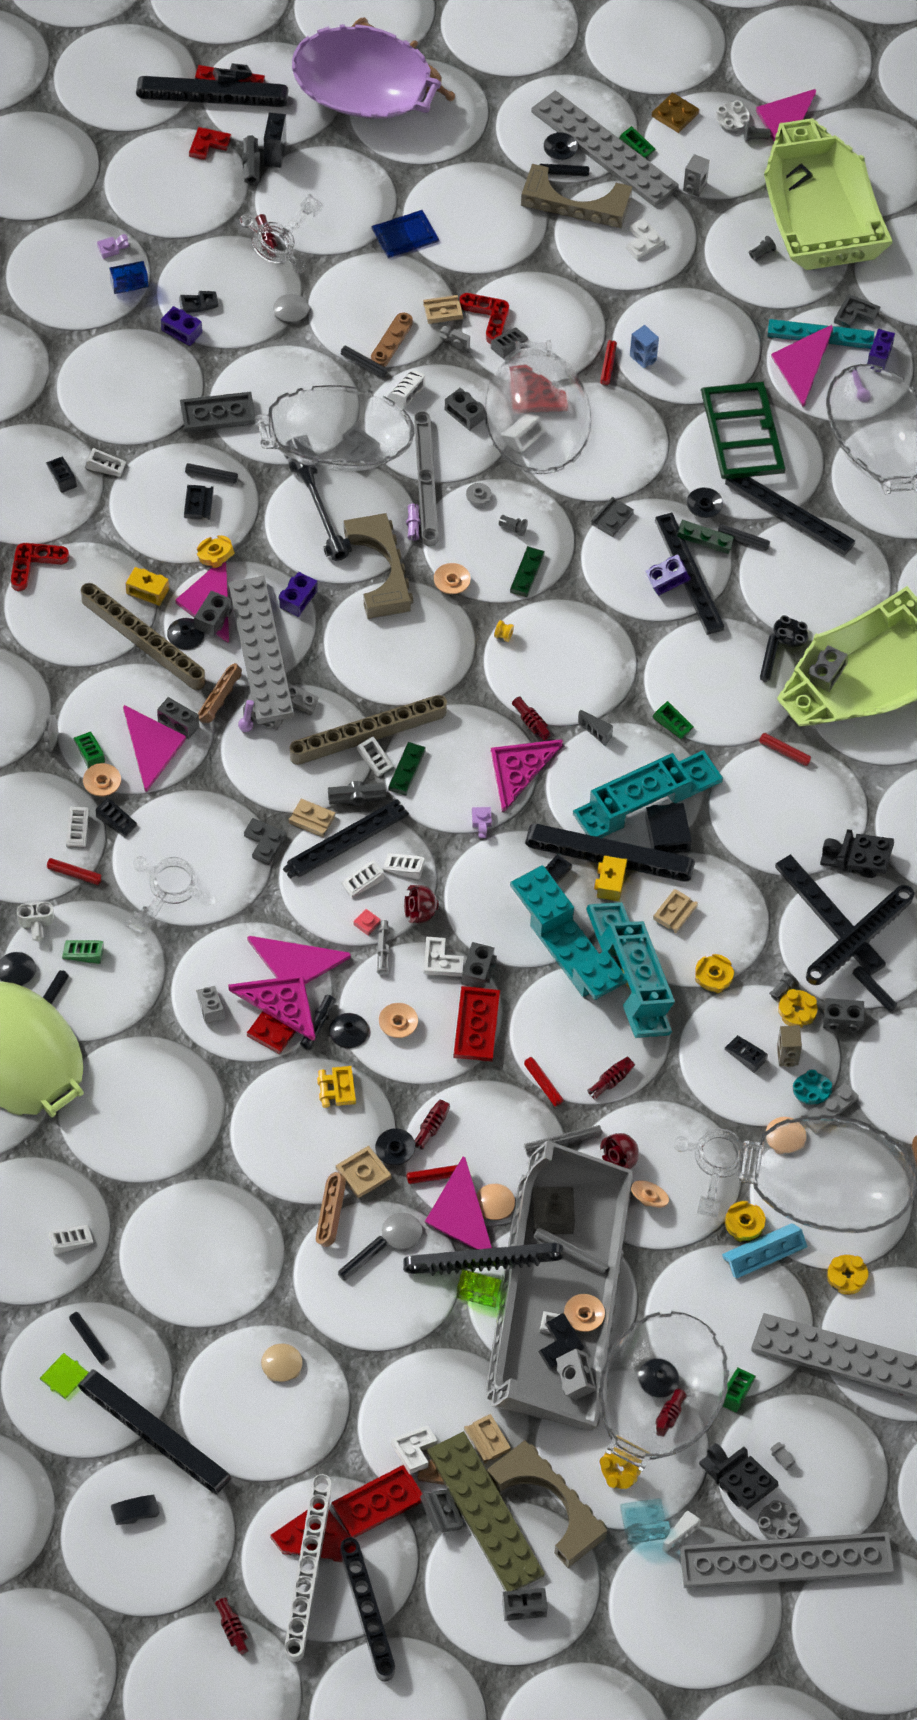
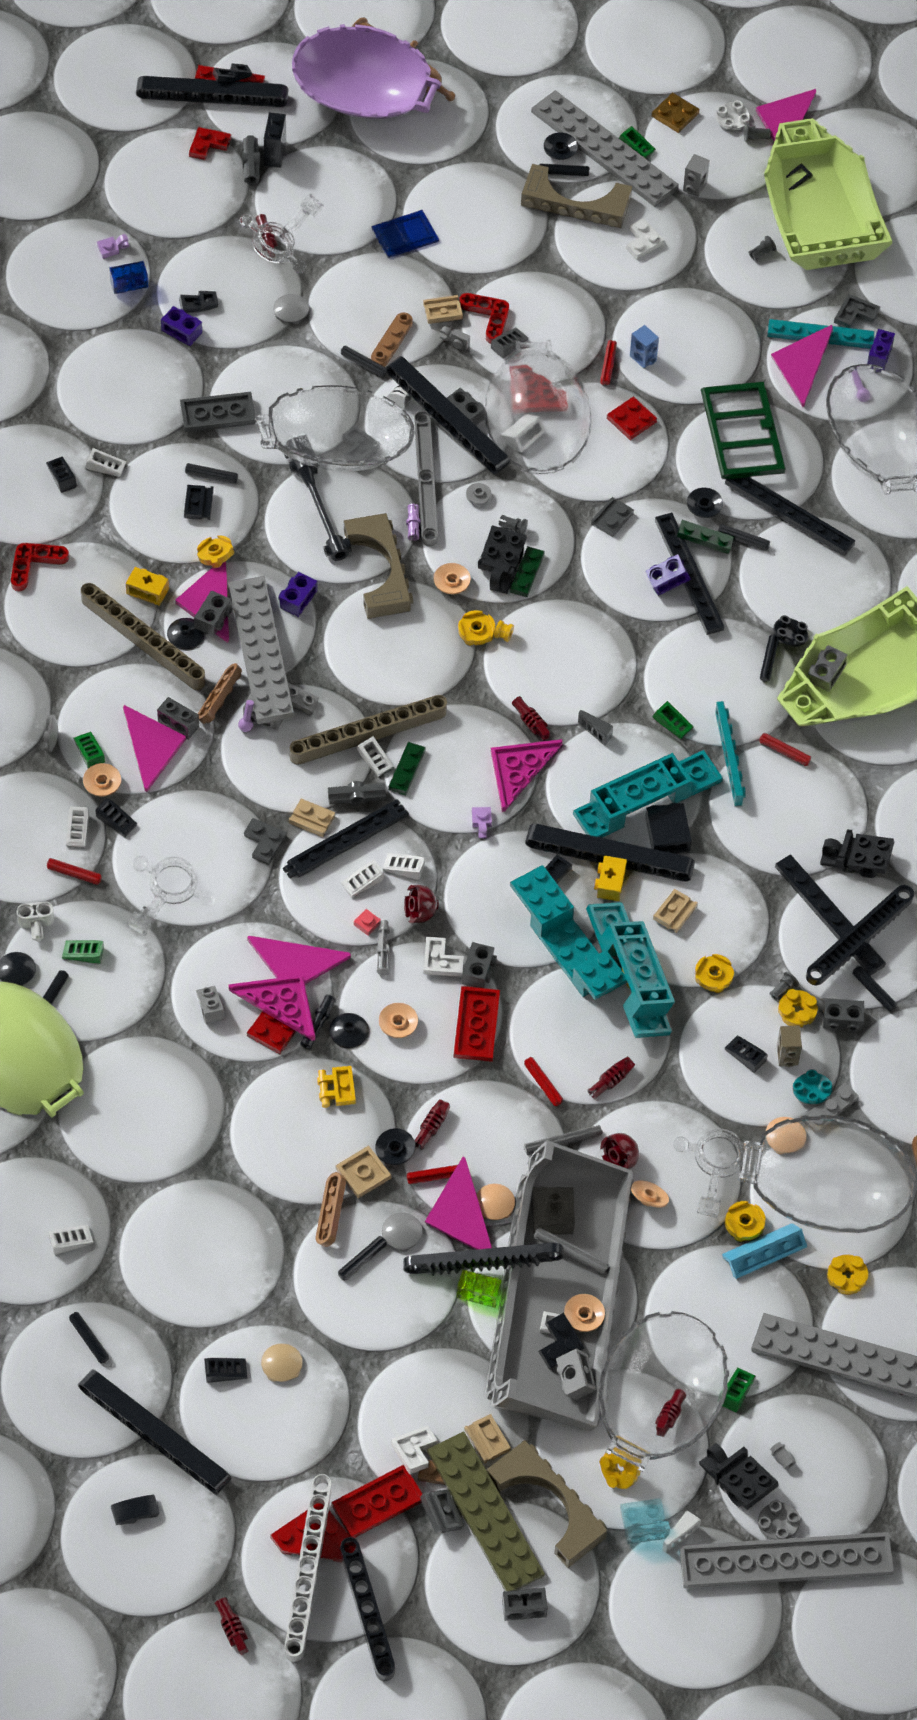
(64, 1375): clear neon green piece -> none
(224, 1362): none -> black slope
(447, 415): none -> black beam
(480, 636): none -> yellow plate
(501, 556): none -> black plate
(631, 418): none -> red plate
(654, 1385): black dish -> none
(731, 759): none -> teal plate

